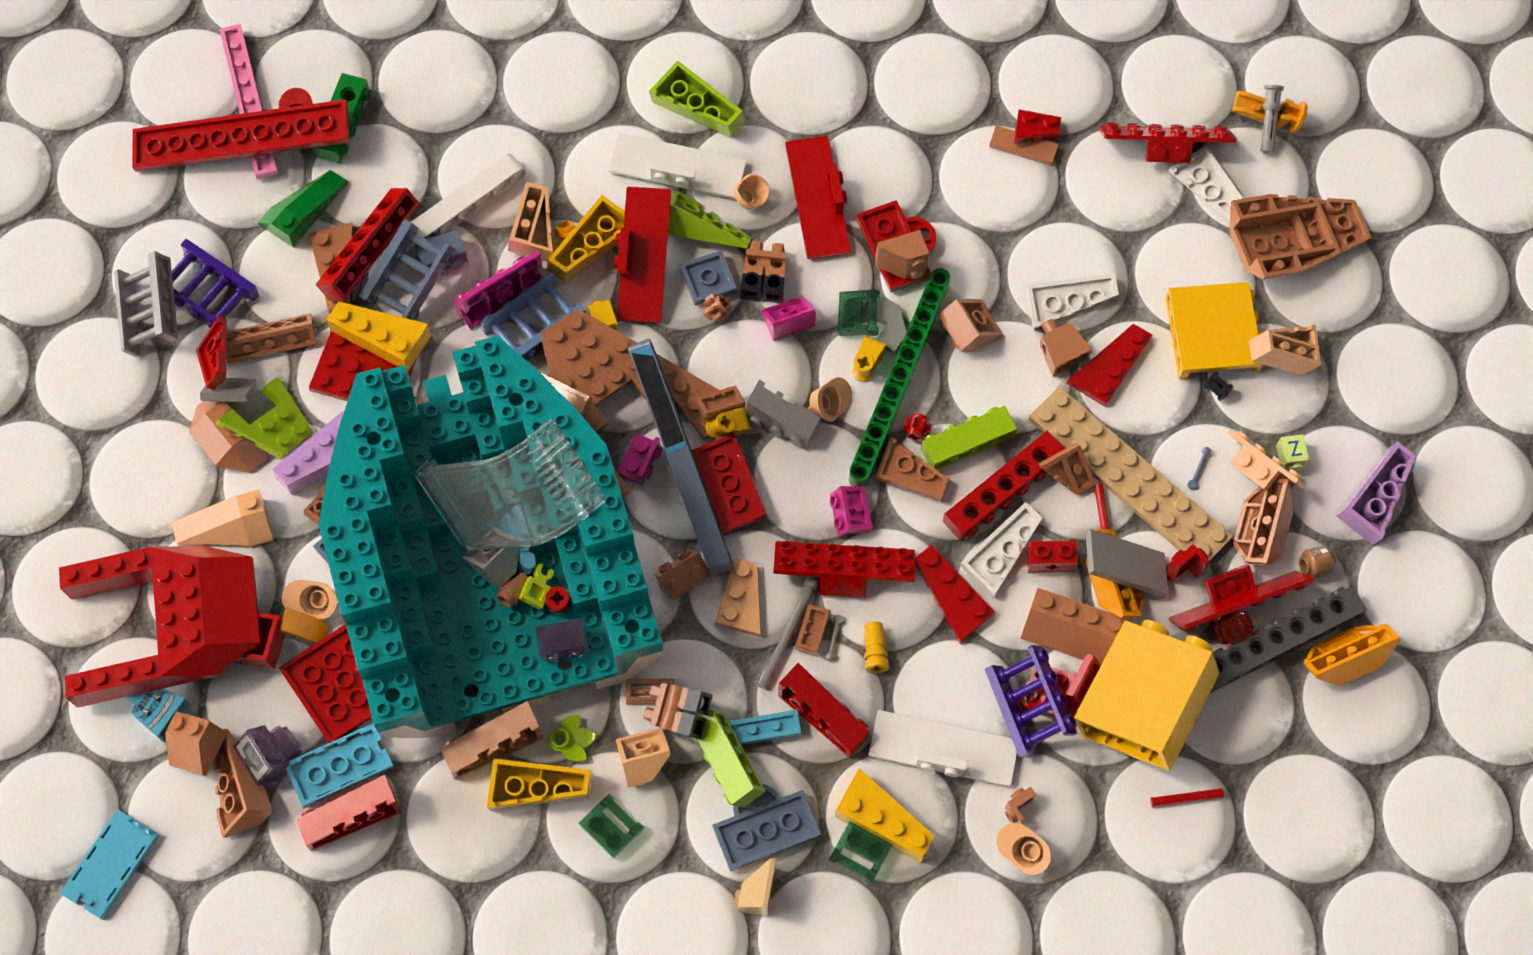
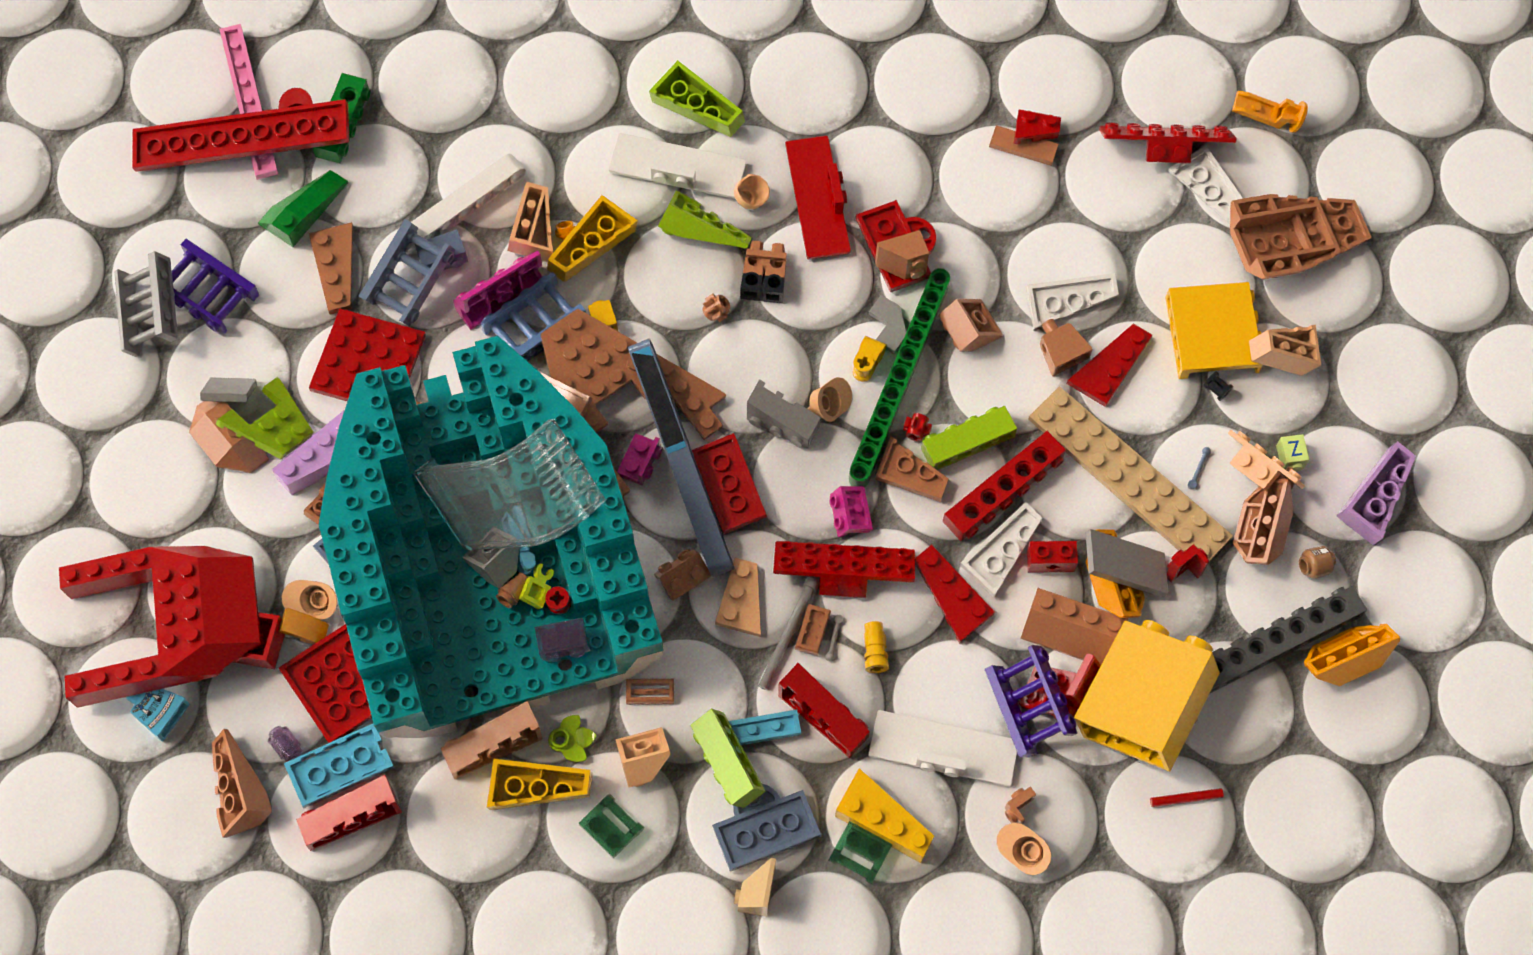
(108, 863): medium azure piece -> none
(192, 743): nougat slope -> none
(213, 354): red wing -> none
(231, 522): light nougat wedge -> none
(261, 755): clear purple brick -> none
(270, 338): nougat fence -> none
(367, 244): red brick -> none
(383, 334): yellow wedge -> none
(643, 254): red bracket -> none
(670, 709): hips -> none
(708, 276): sand blue plate -> none
(719, 402): nougat plate -> none
(728, 422): yellow piece -> none
(789, 317): dark pink slope -> none
(851, 313): clear green plate -> none
(1070, 469): nougat wing -> none
(1101, 506): red bar -> none
(1233, 627): clear red gear -> none
(1234, 591): red bracket -> none
(1271, 107): light grey pin -> none

